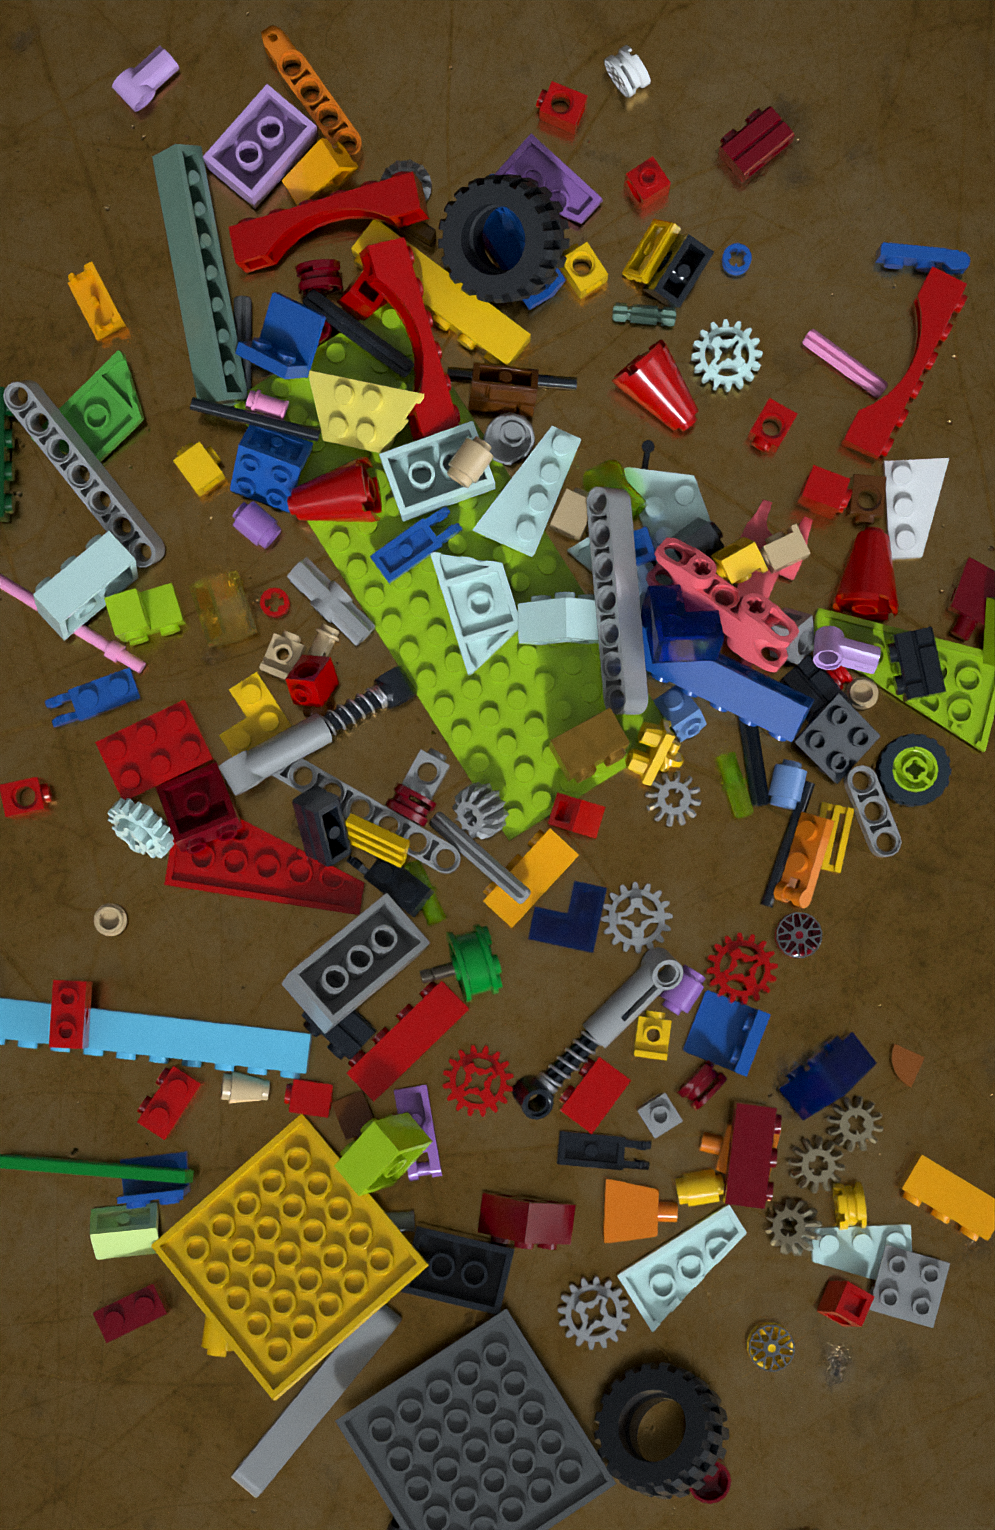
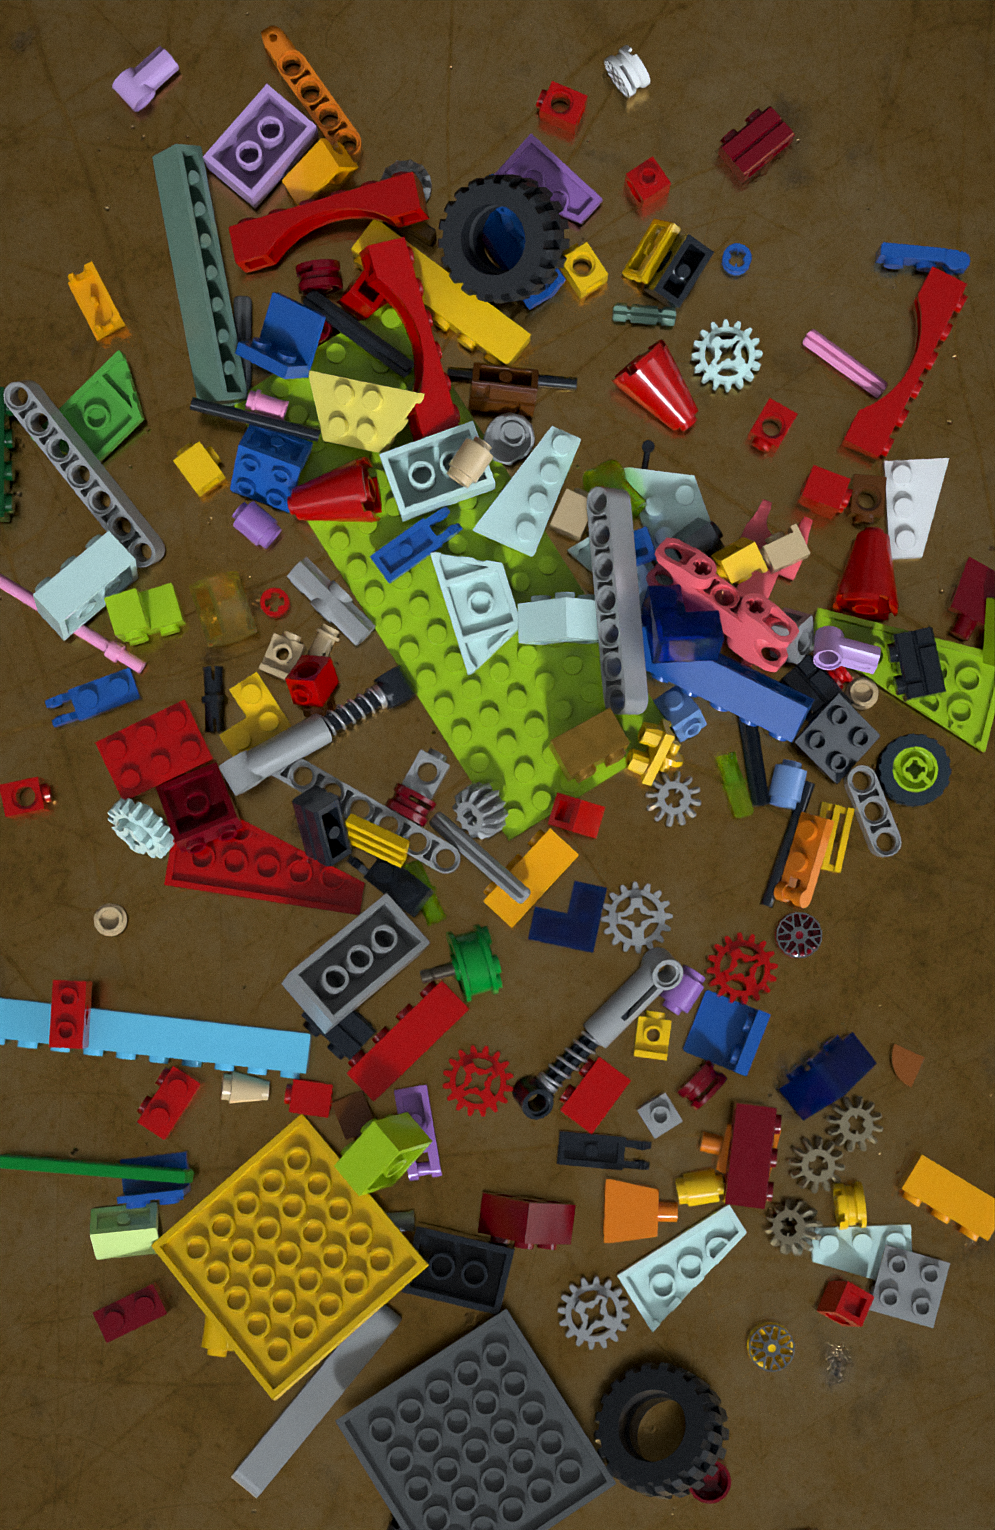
(214, 699): none -> black pin

